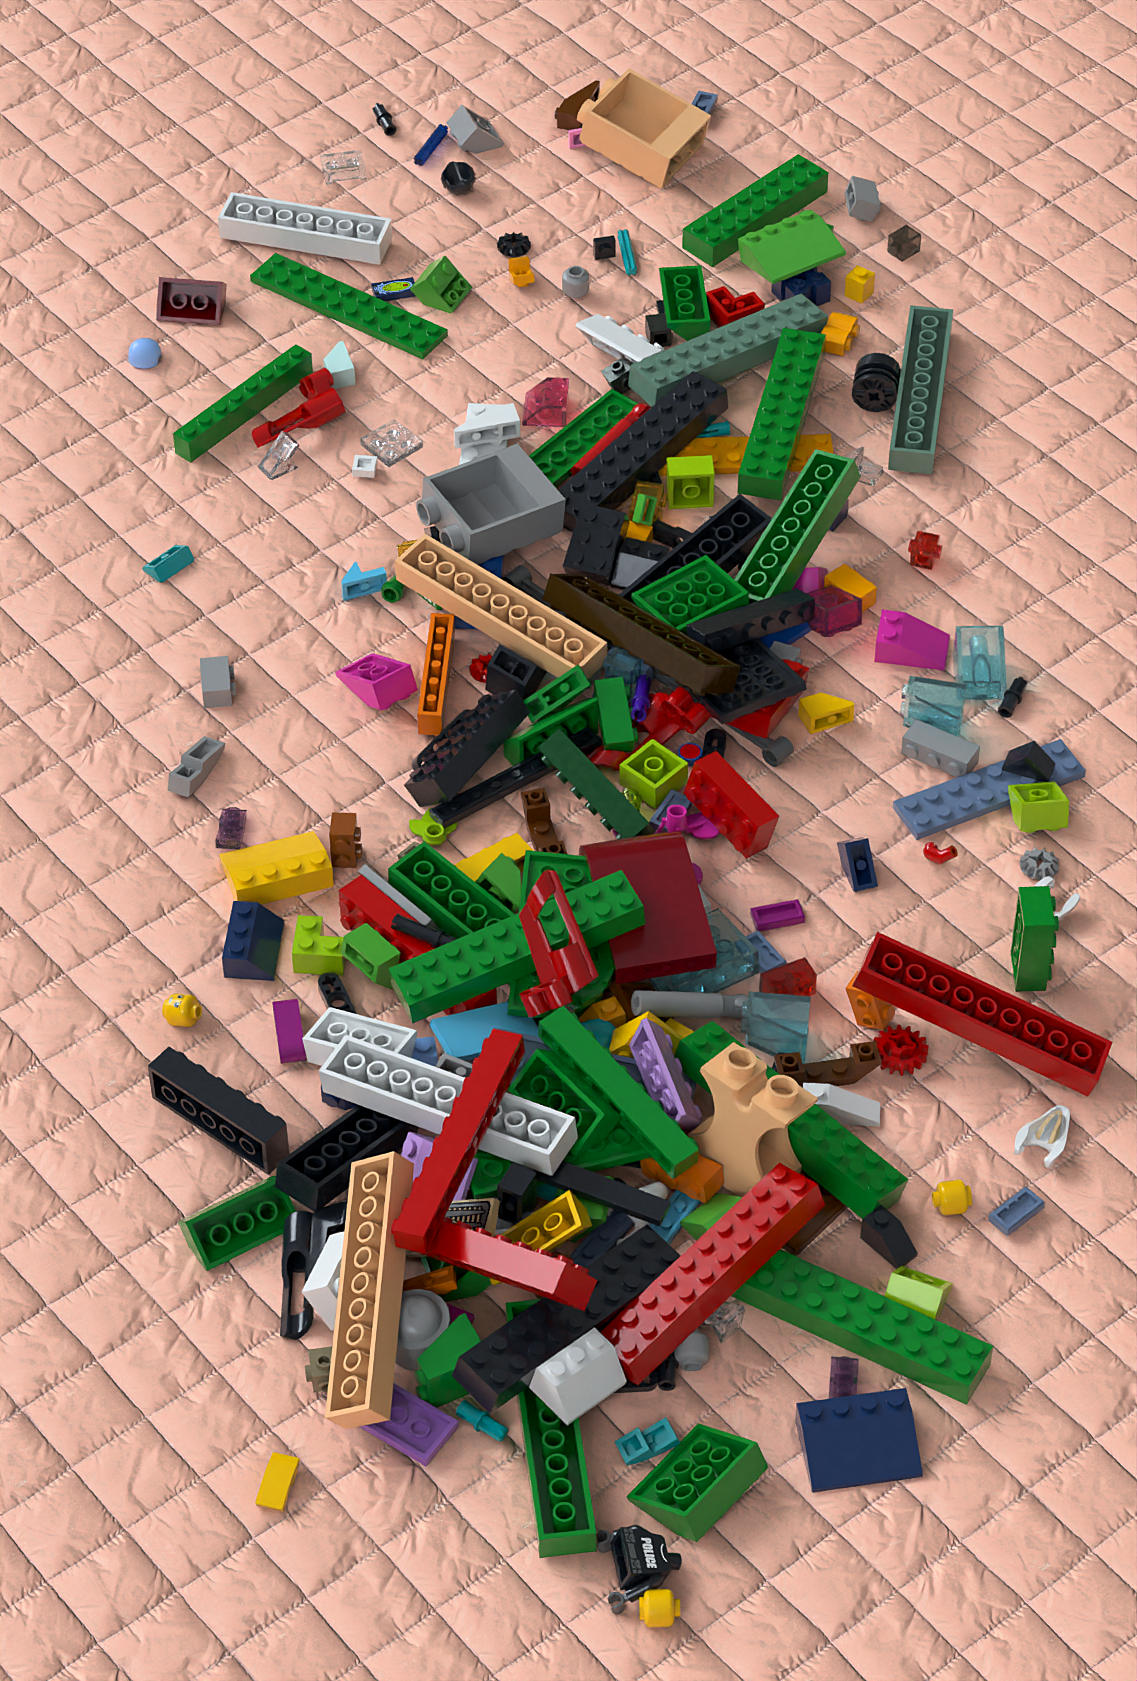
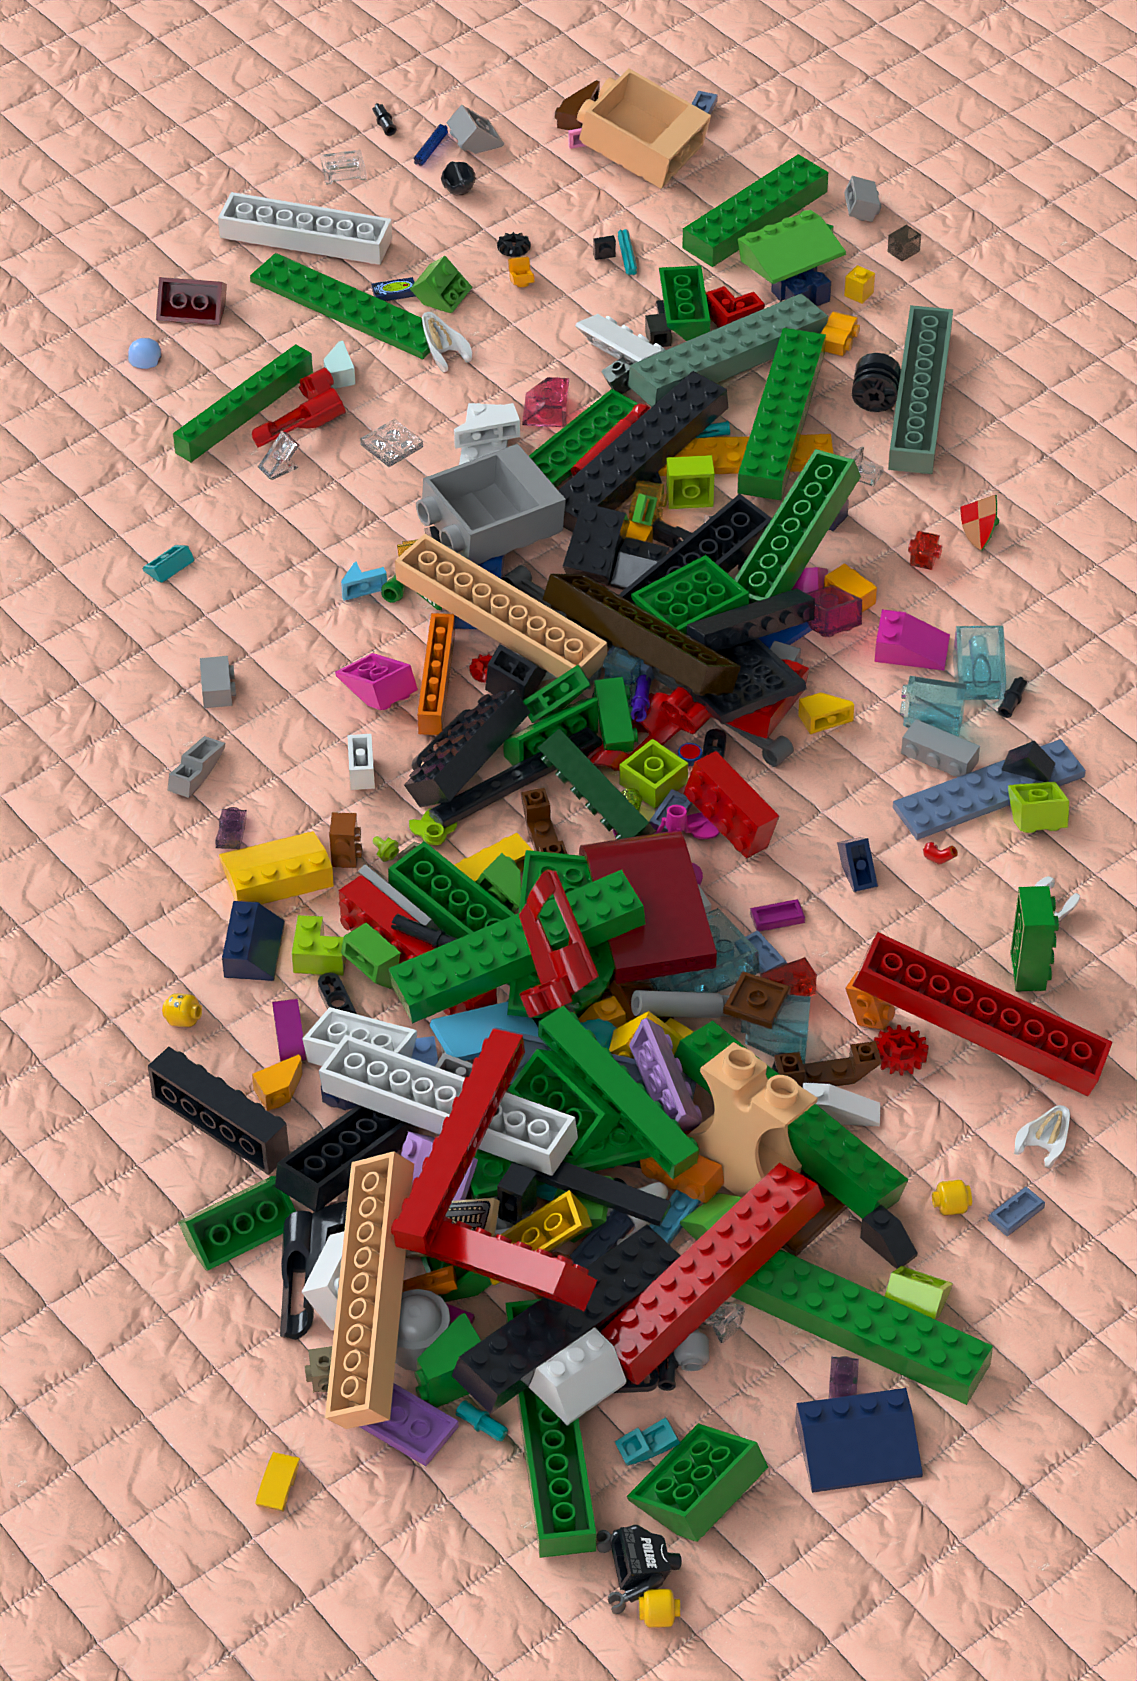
(278, 1082): none -> light orange slope
(361, 761): none -> white brick
(364, 466): white plate -> none
(387, 849): none -> lime plate
(443, 338): none -> white animal
(575, 282): light grey head -> none
(756, 1000): none -> reddish brown tile
(980, 520): none -> shield
(1048, 867): light grey gear -> none

